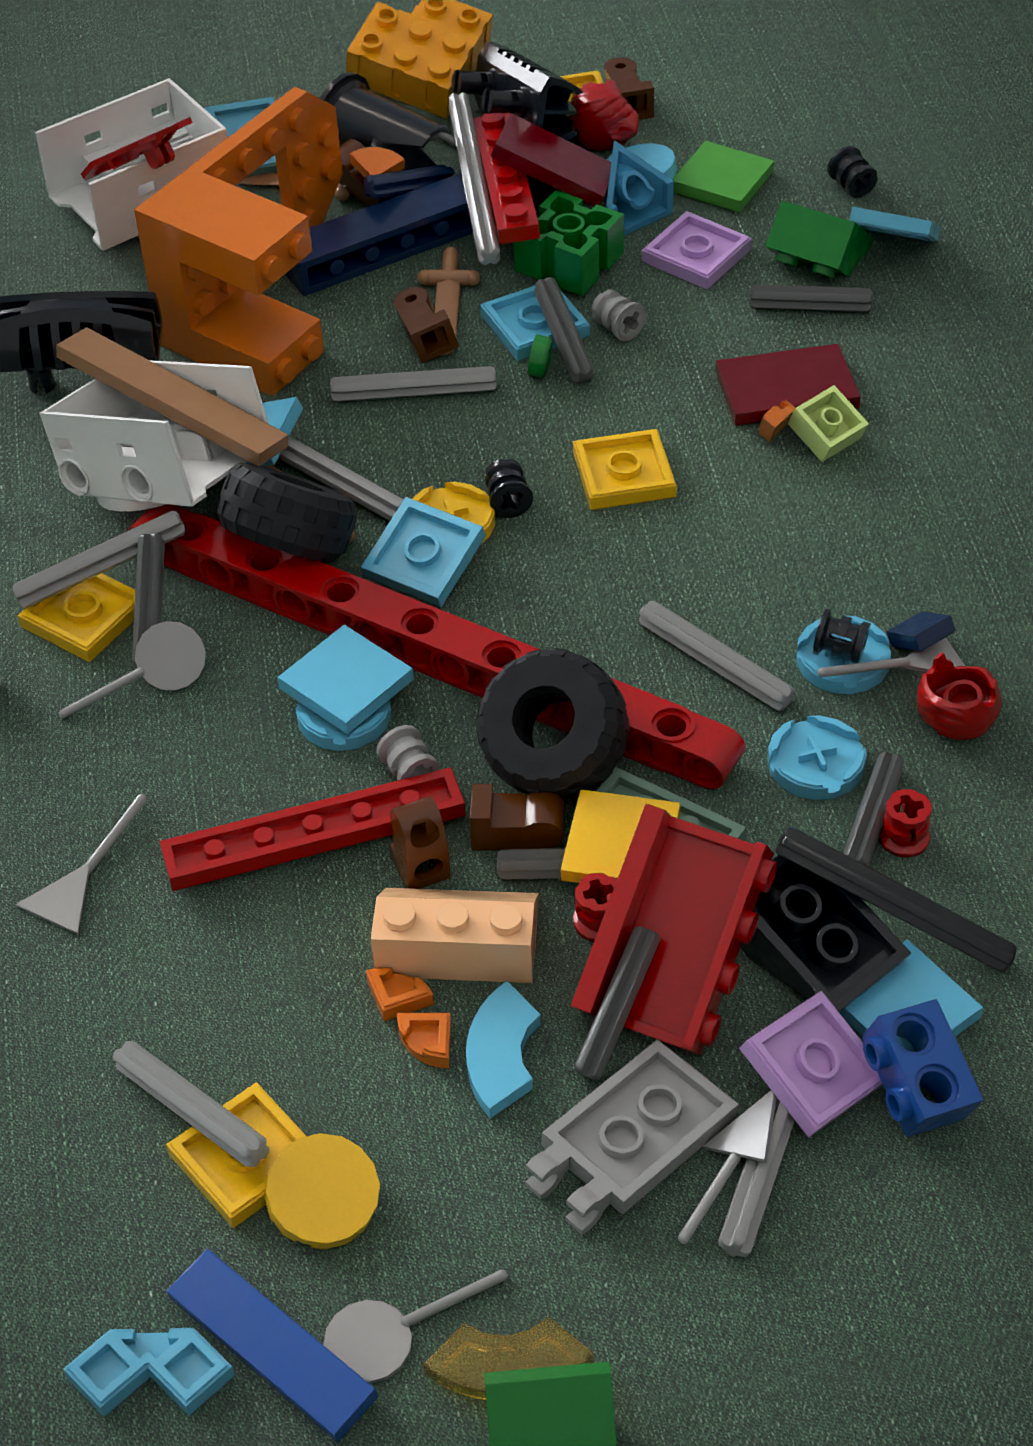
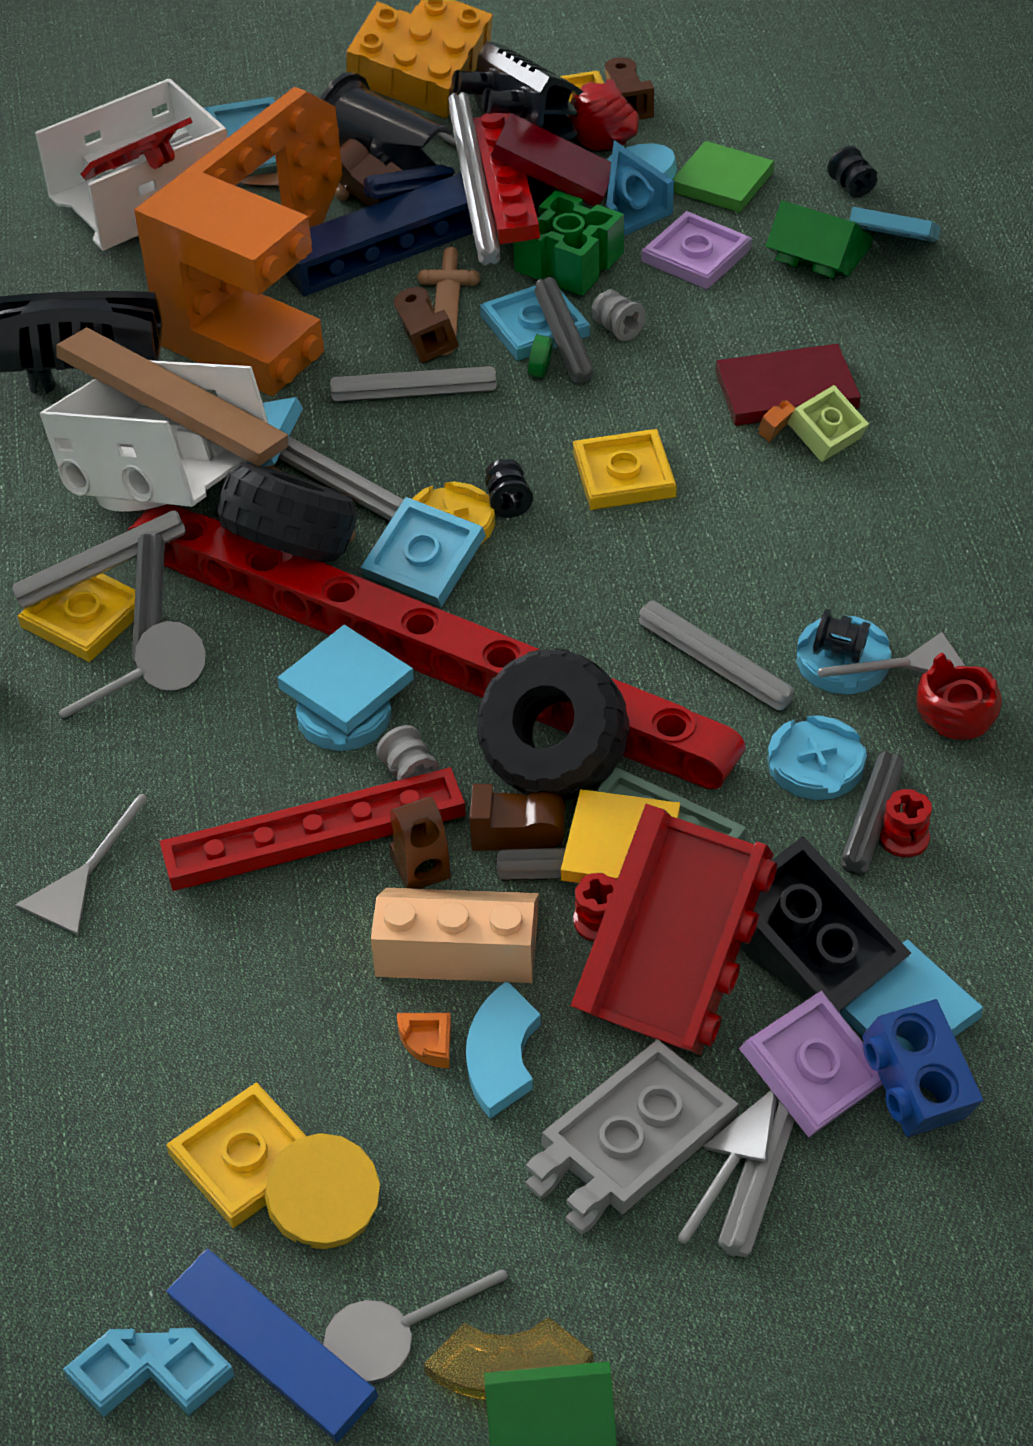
(191, 1104): light grey axle -> none
(376, 161): orange tile -> none
(397, 992): orange tile -> none
(617, 1003): dark grey axle -> none
(811, 298): dark grey axle -> none
(896, 899): black axle -> none
(921, 631): dark blue tile -> none

